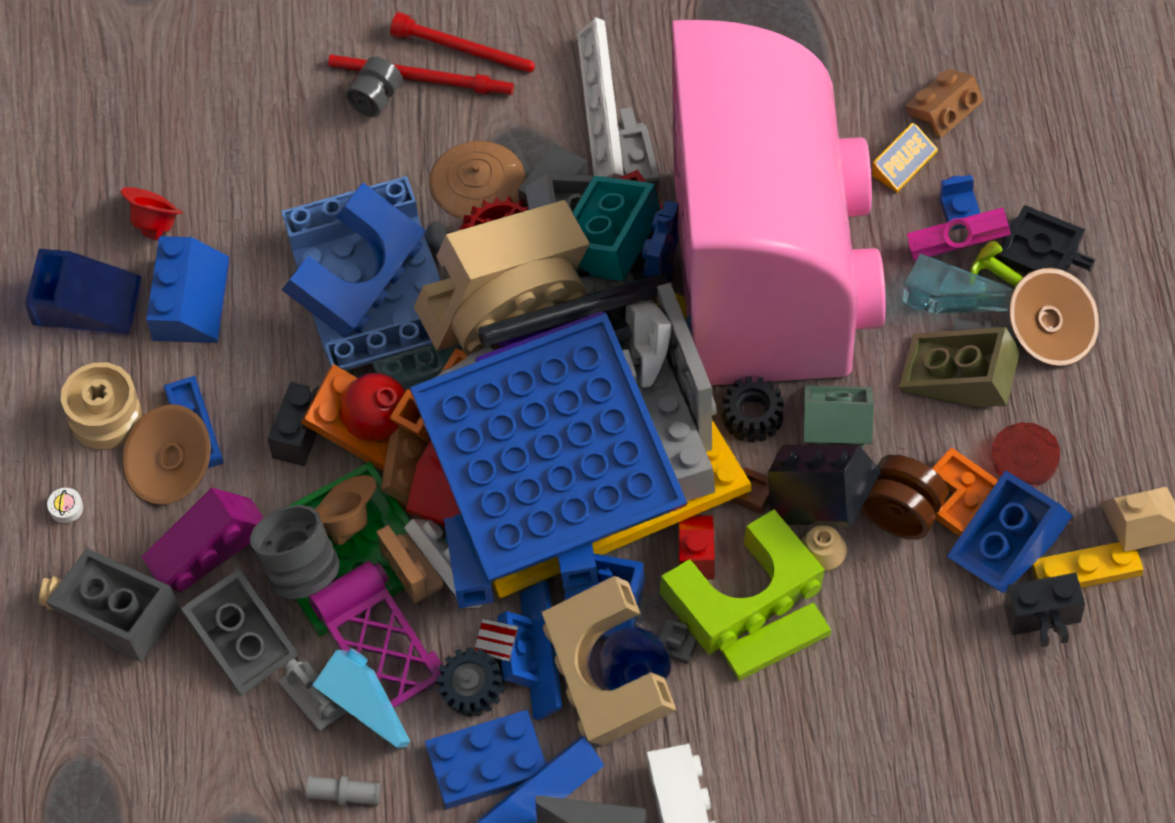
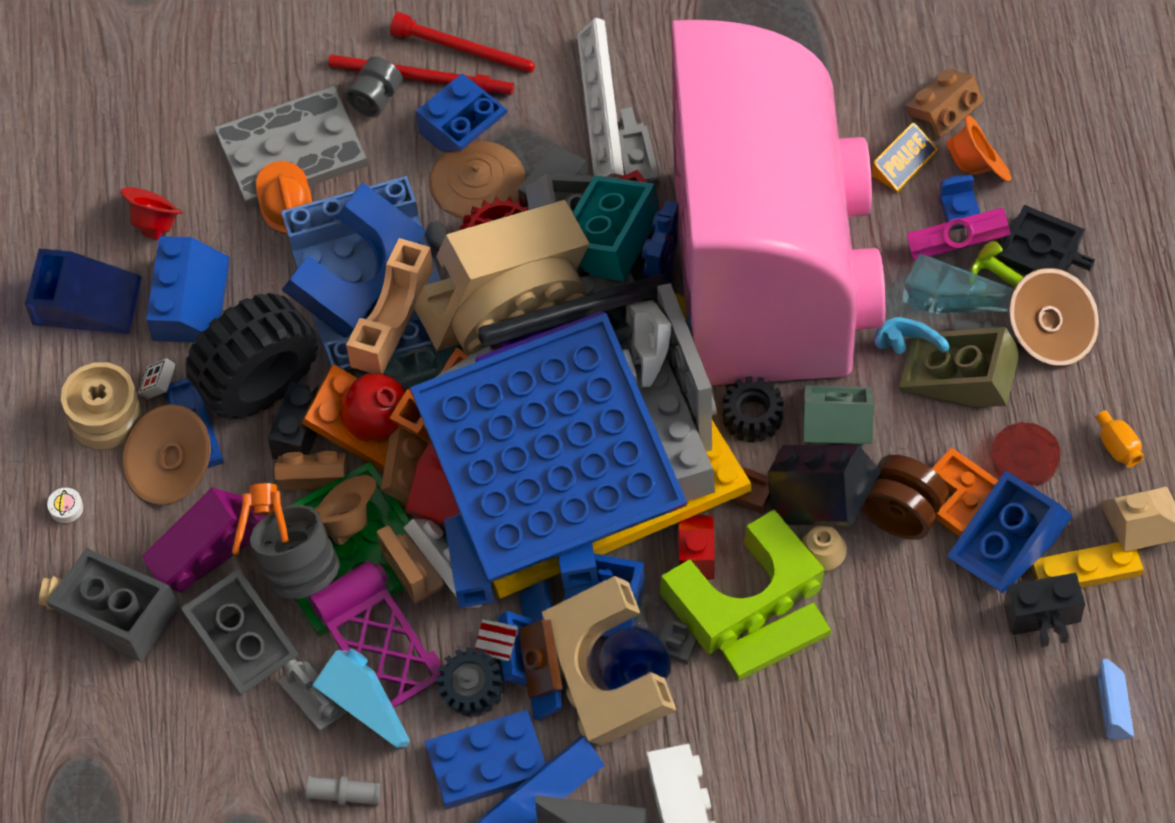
(156, 378): none -> white tile
(251, 355): none -> black tyre
(263, 500): none -> orange plant
(279, 188): none -> orange piece
(304, 131): none -> light grey plate
(309, 471): none -> medium nougat bracket
(378, 335): none -> light nougat arch
(458, 115): none -> blue slope
(540, 659): none -> reddish brown plate
(897, 328): none -> medium azure piece
(974, 153): none -> orange piece
(1114, 701): none -> light blue slope
(1120, 440): none -> light orange plant

